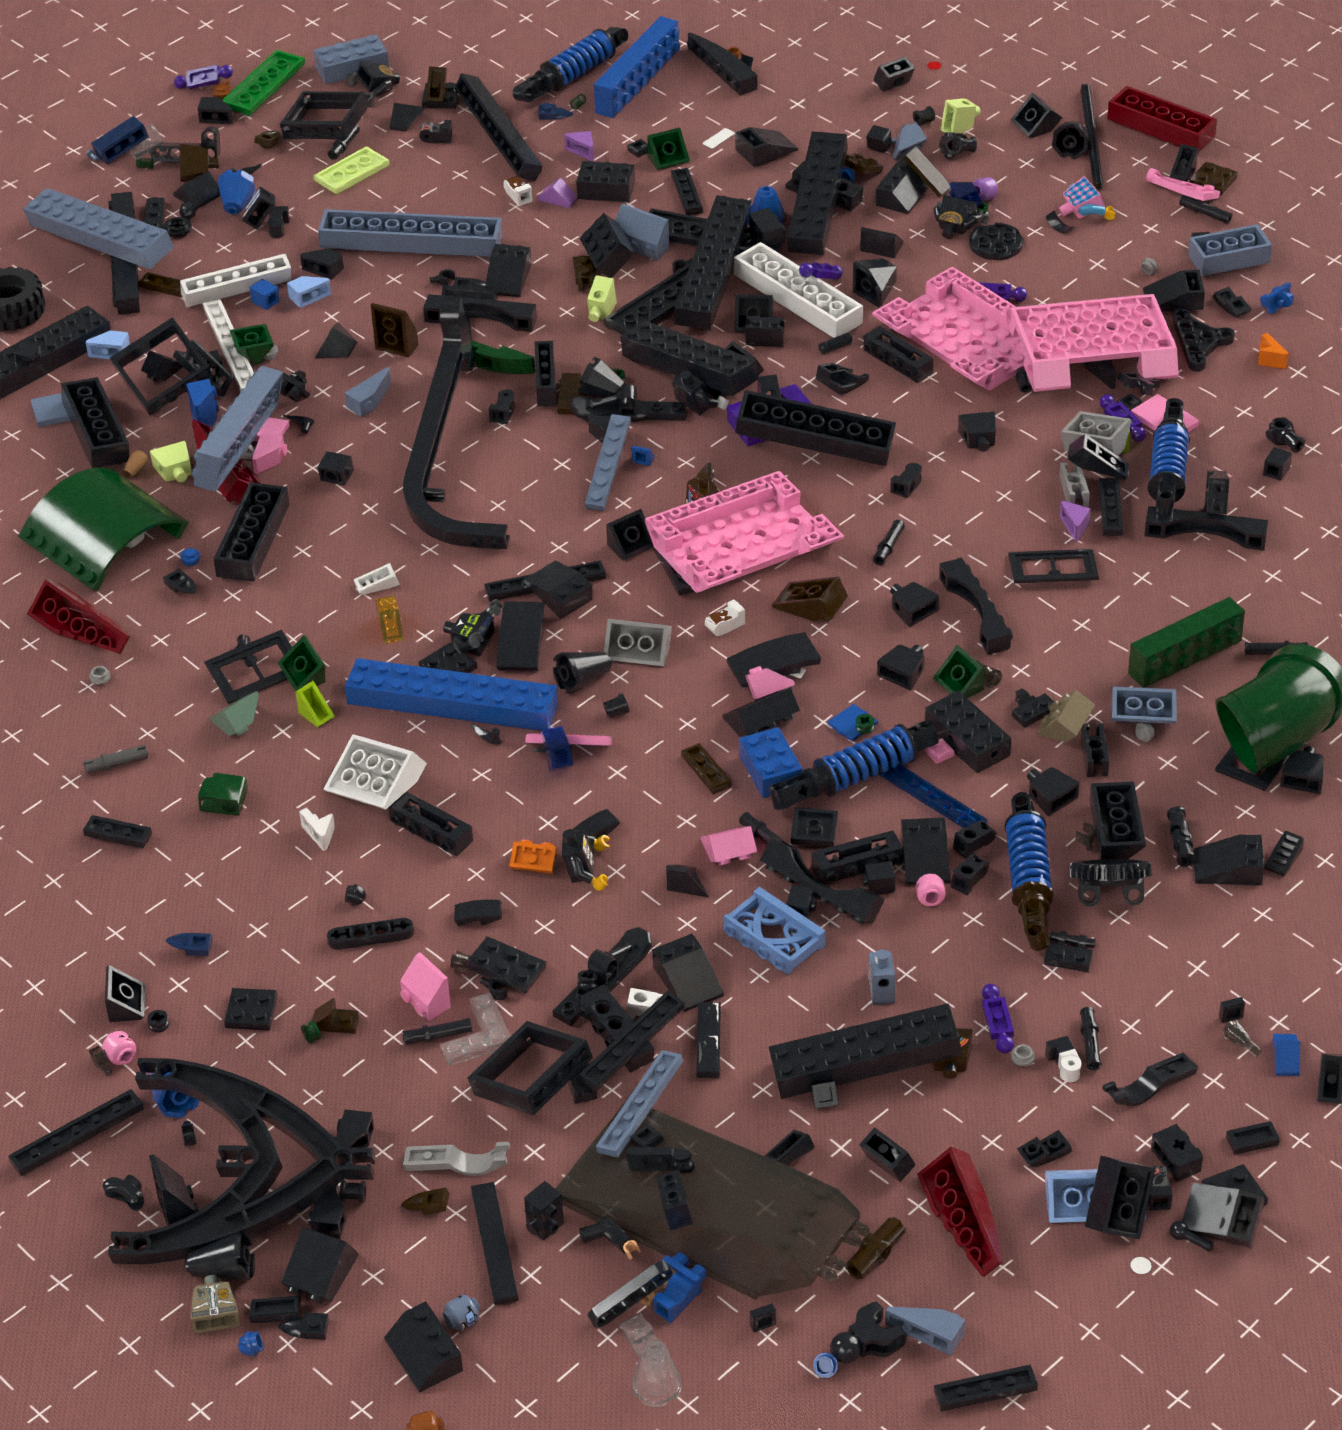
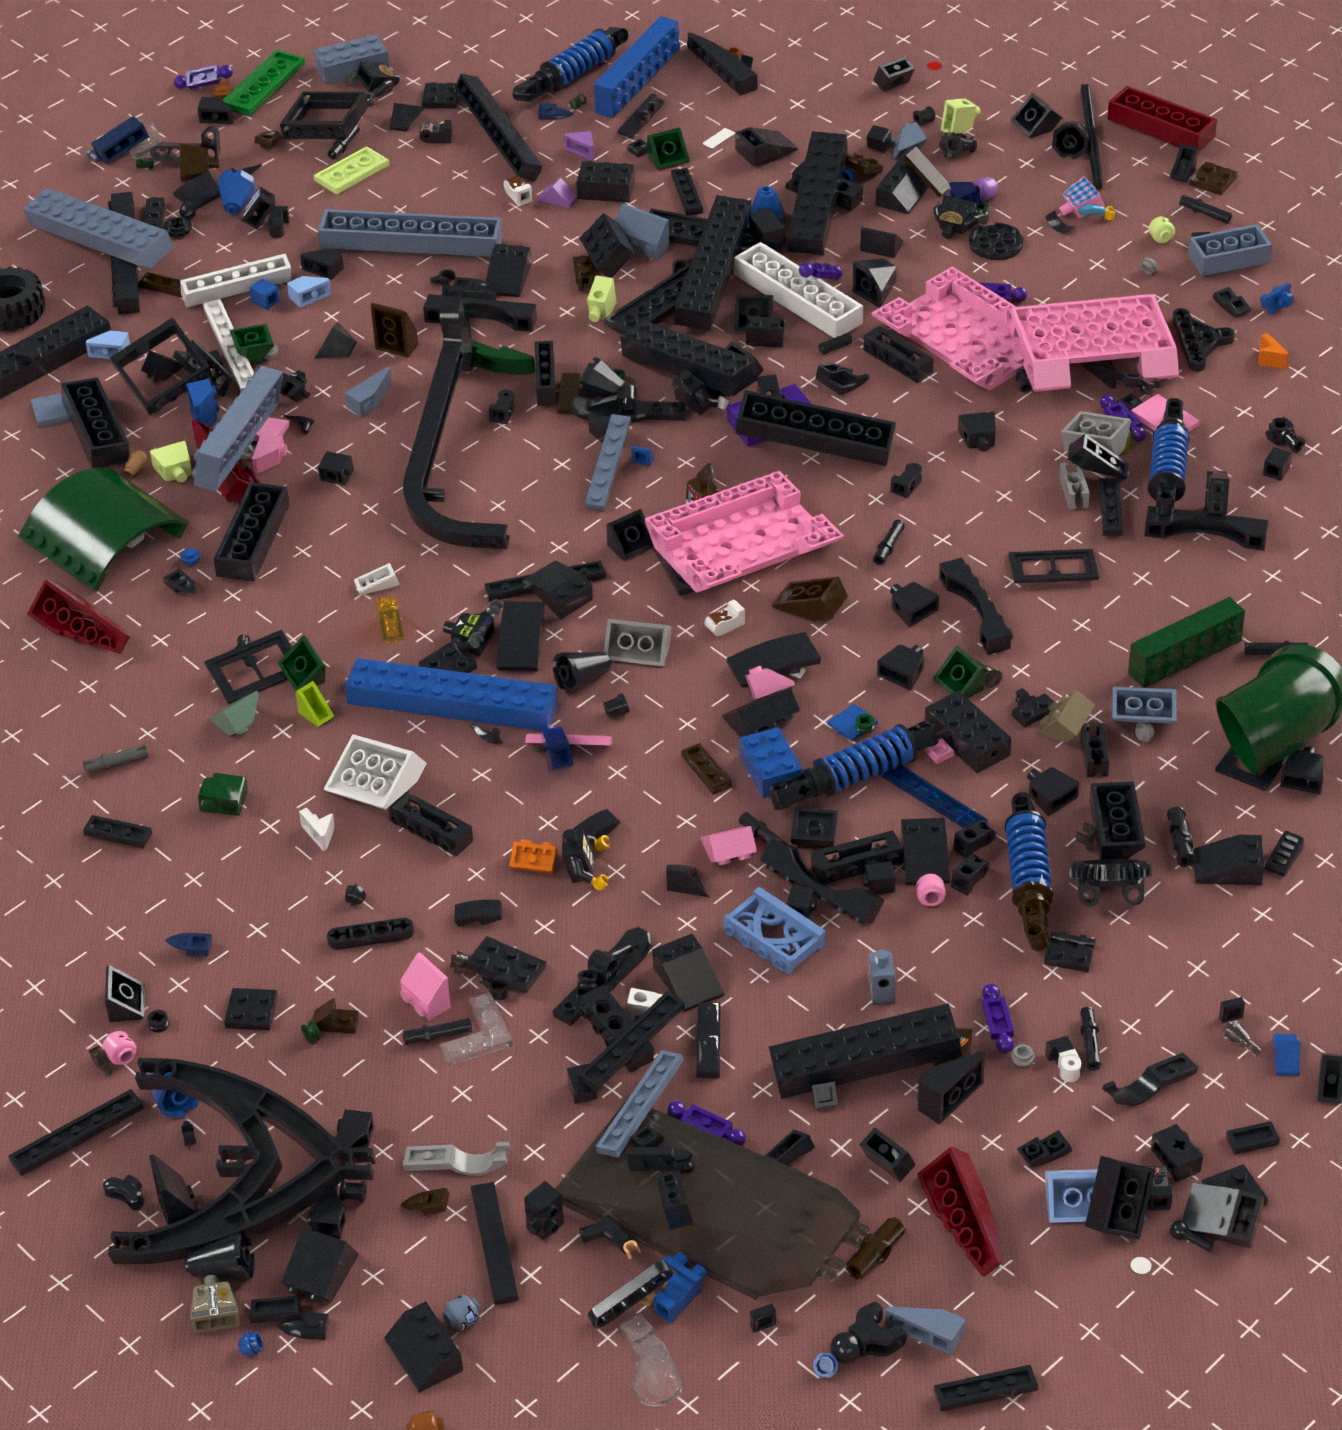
(99, 675): light grey plate -> none
(436, 84): dark brown slope -> none
(547, 1084): black window -> none
(641, 116): none -> black bracket
(706, 1121): none -> dark purple plate
(949, 1085): none -> black slope
(1075, 518): medium lavender slope -> none
(1161, 229): none -> yellowish green head
(1179, 291): black slope -> none
(1189, 189): bright pink plate -> none

